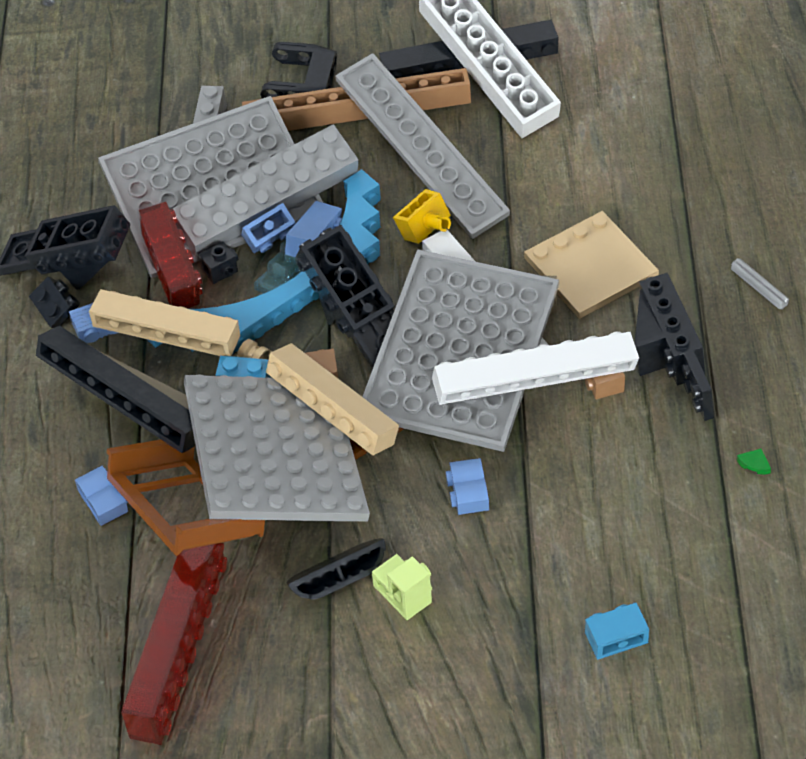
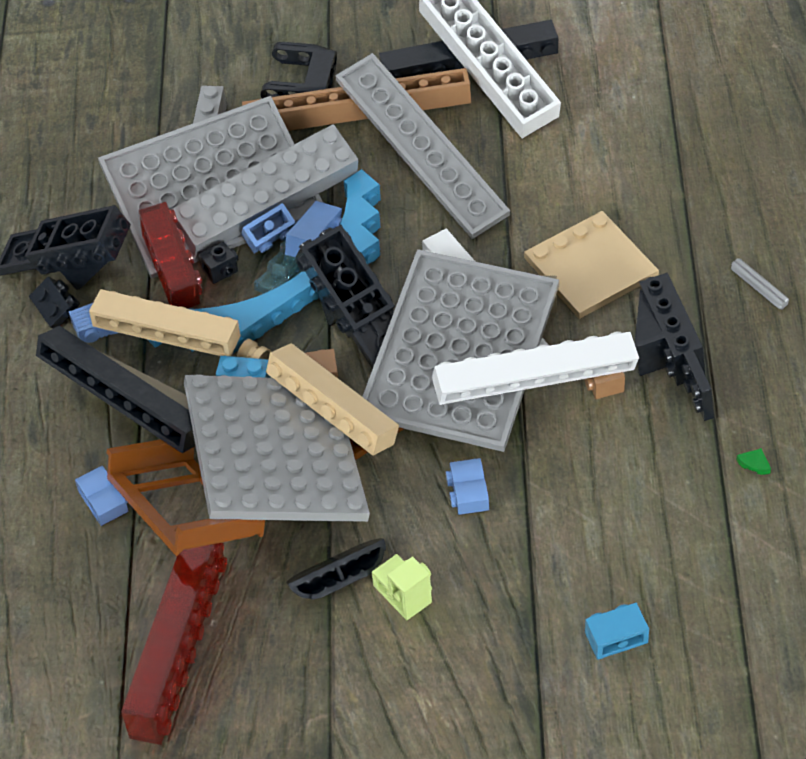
(423, 216): yellow brick -> none

